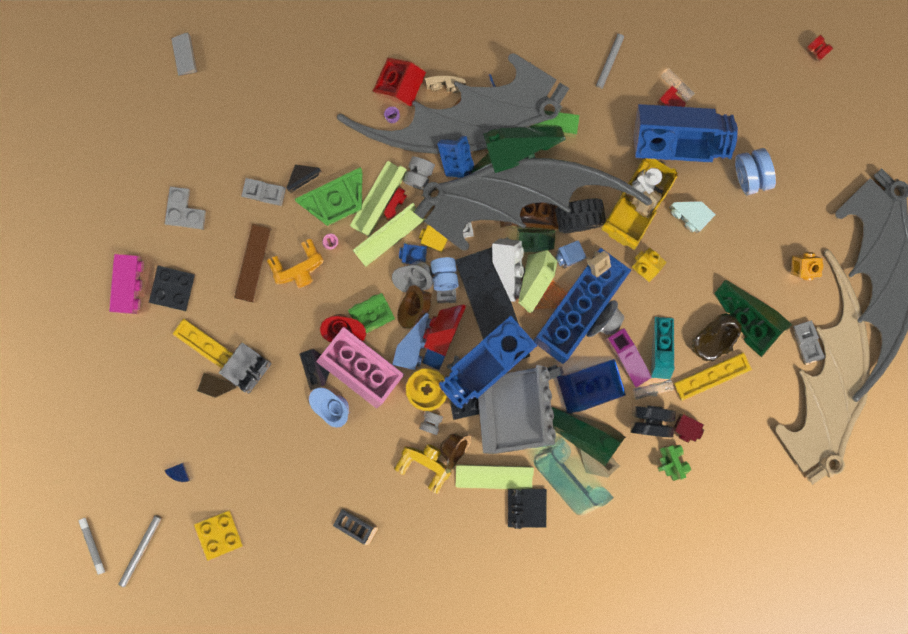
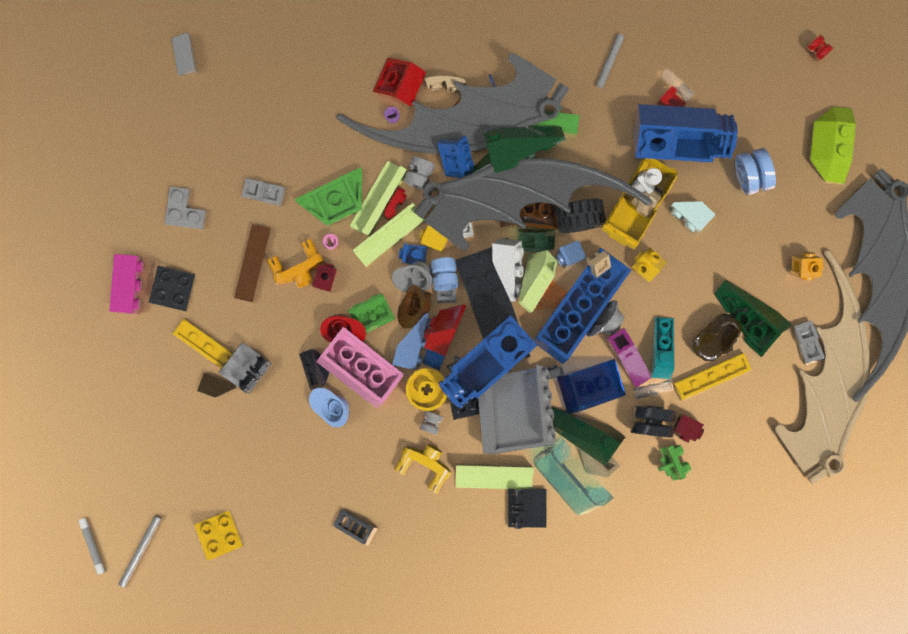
(178, 473): clear blue tile -> none
(301, 176): black slope -> none
(325, 277): none -> dark red brick
(453, 449): reddish brown piece -> none
(833, 144): none -> lime wedge

